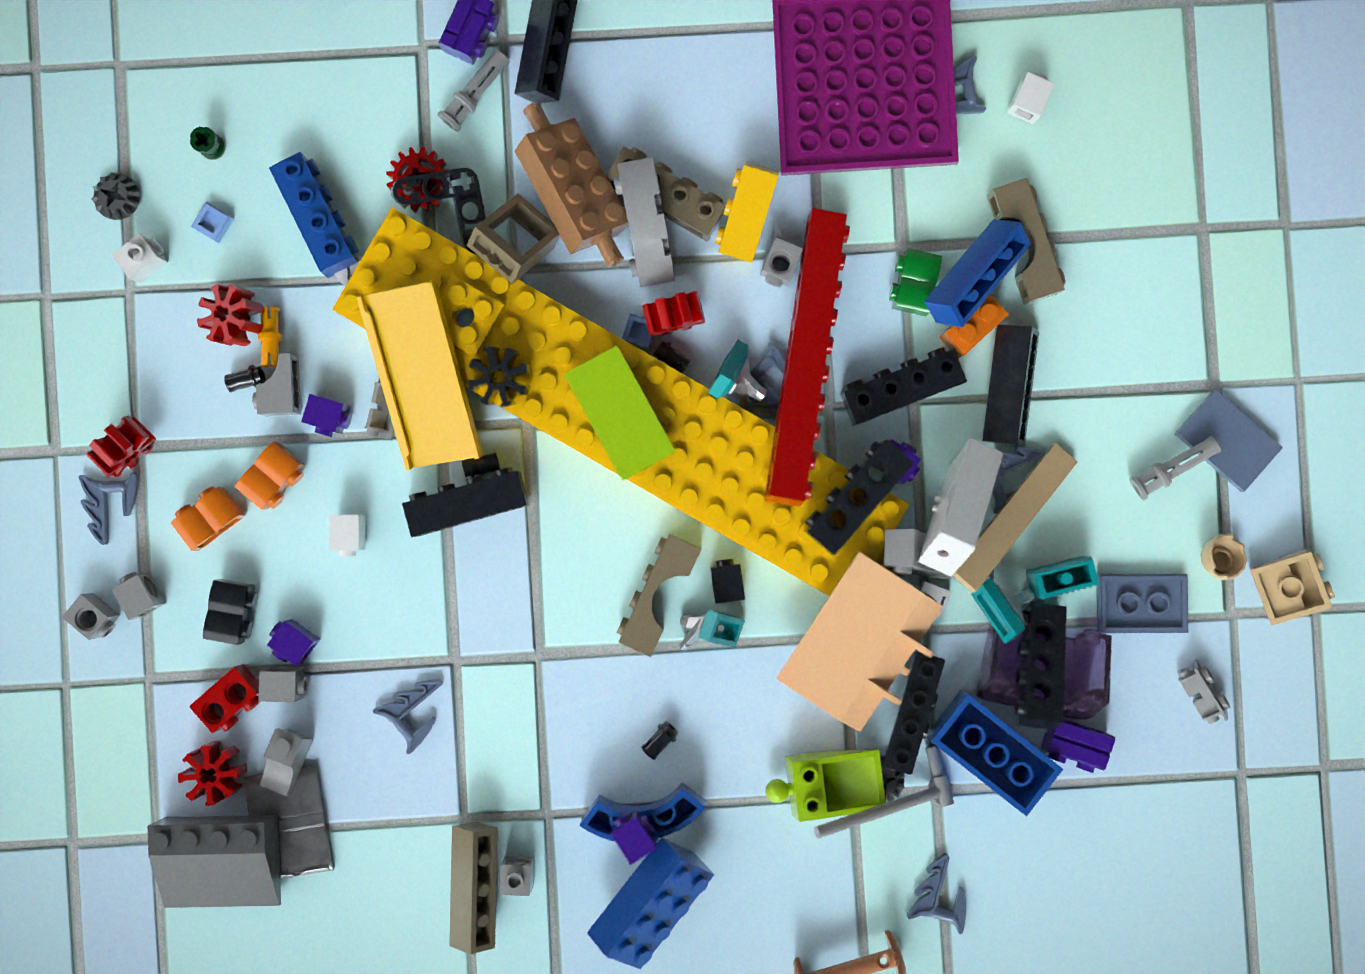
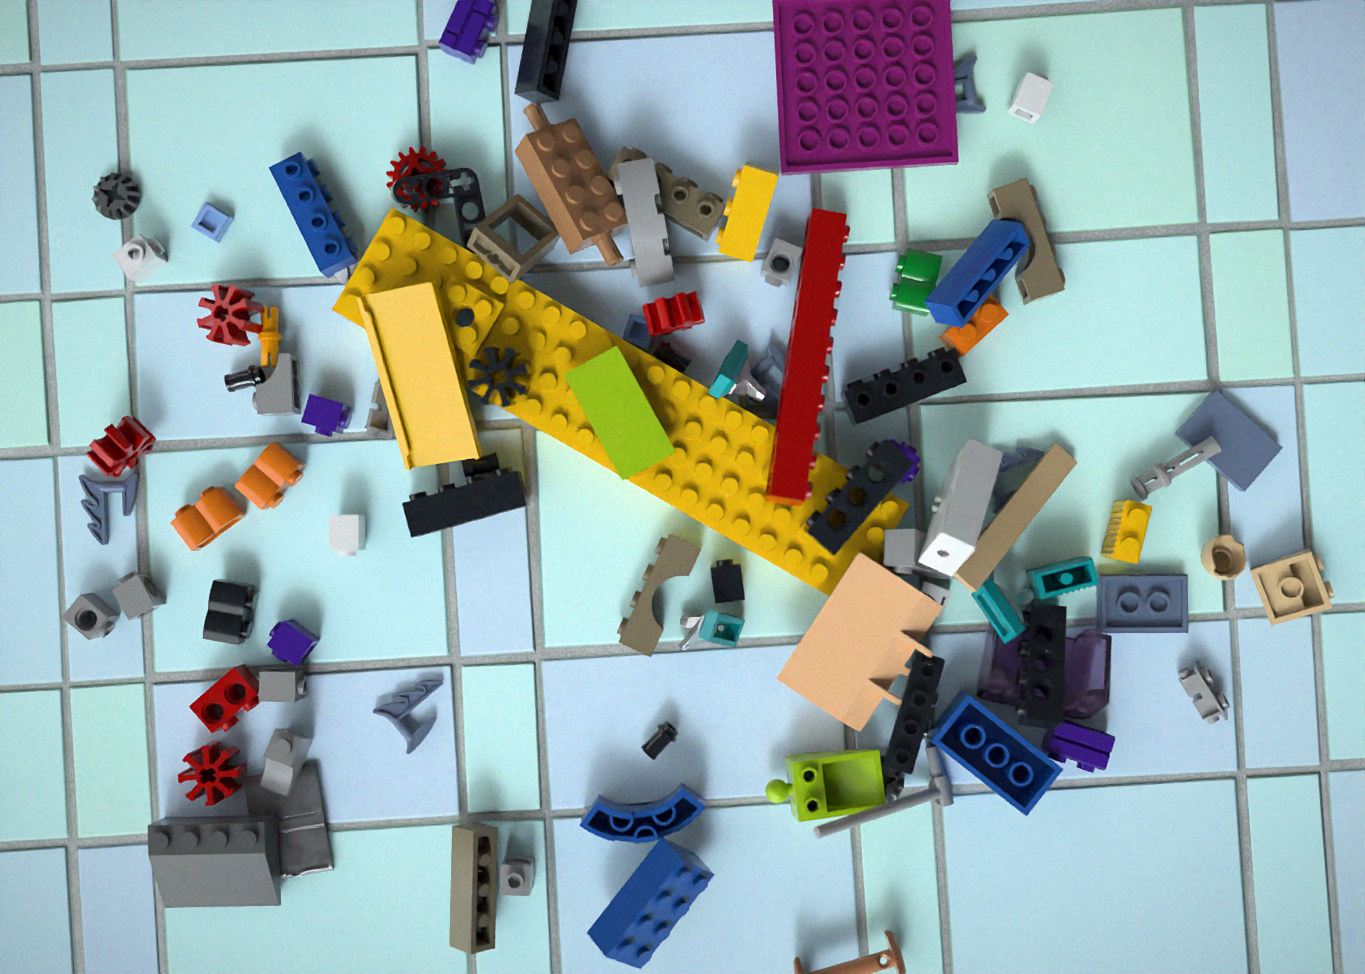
(198, 139): dark green bush -> none
(467, 104): light grey pin -> none
(634, 836): dark purple brick -> none
(927, 904): sand blue piece -> none
(1011, 385): black brick -> none
(1126, 531): none -> yellow brick

